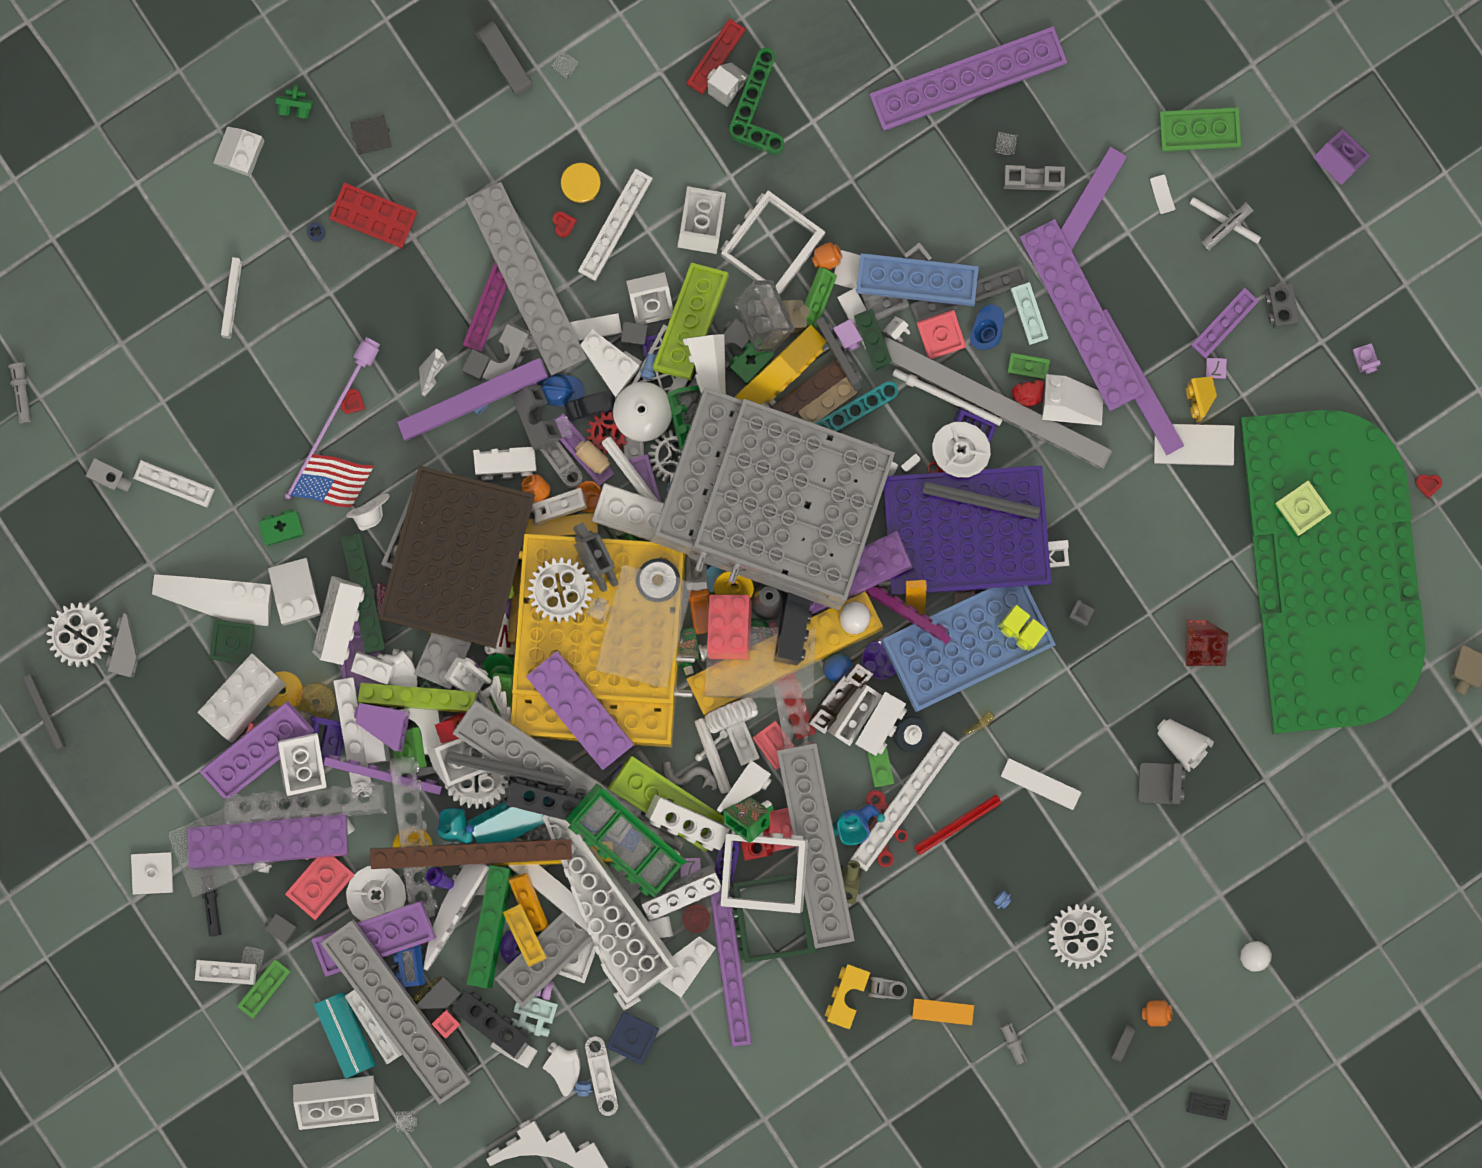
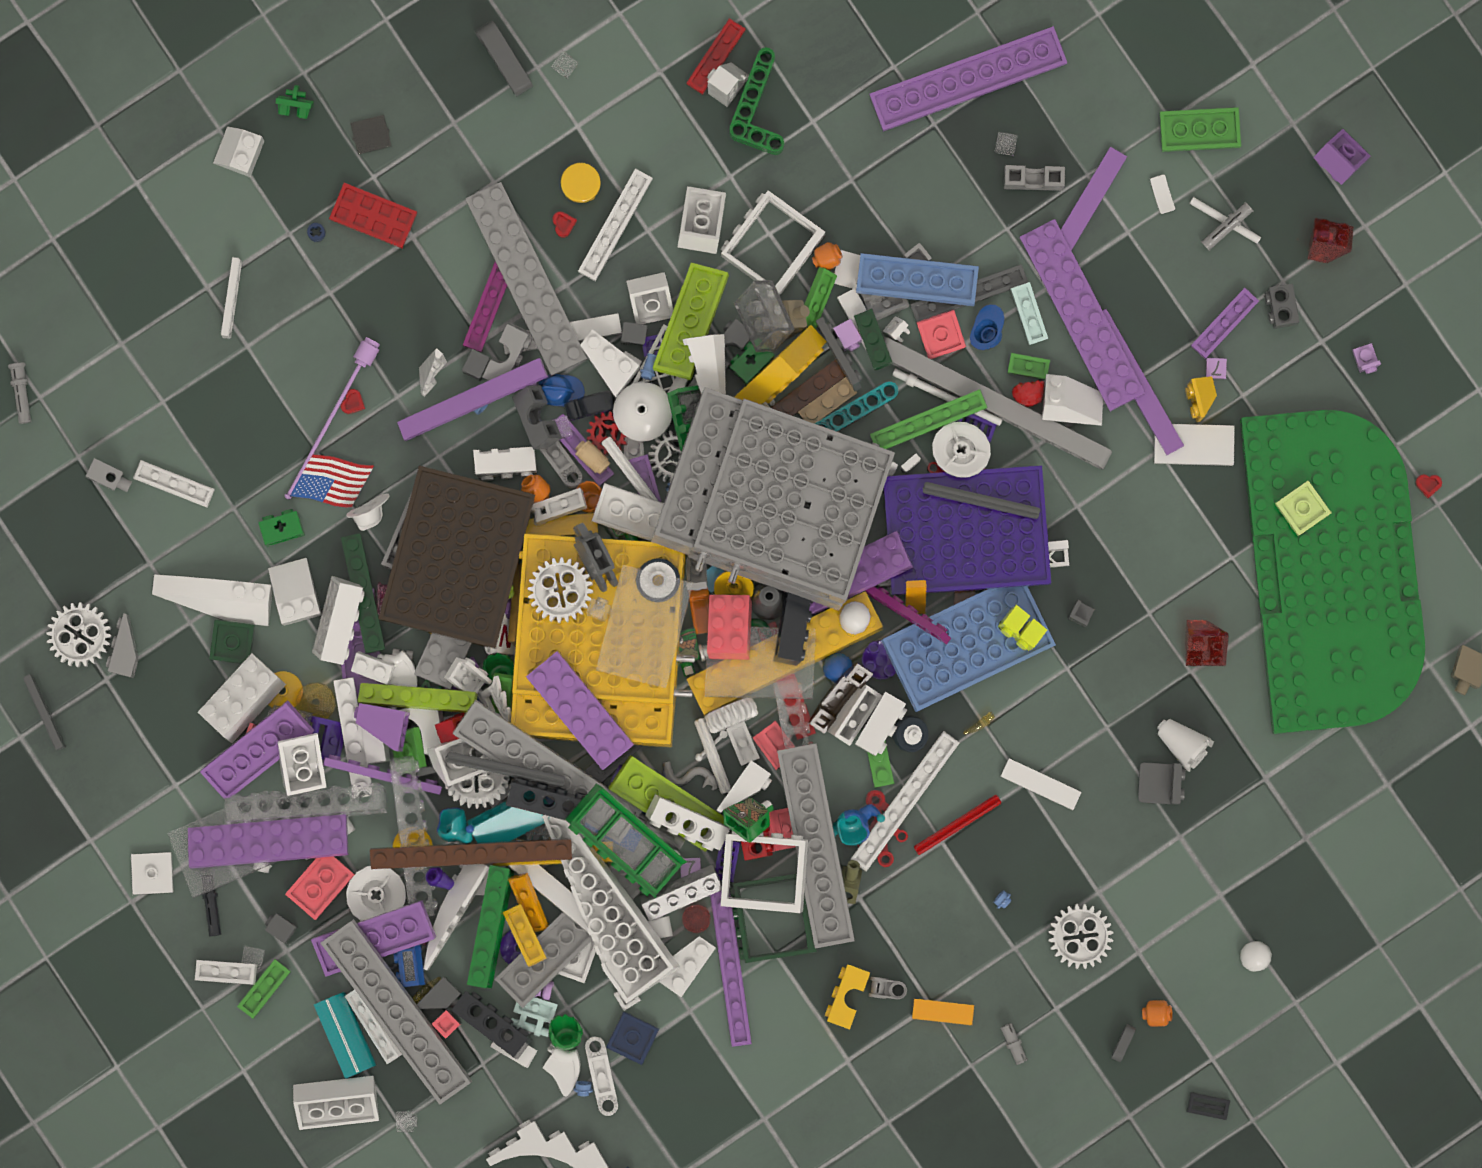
(565, 1032): none -> green hair
(930, 420): none -> bright green plate
(1329, 240): none -> clear red slope

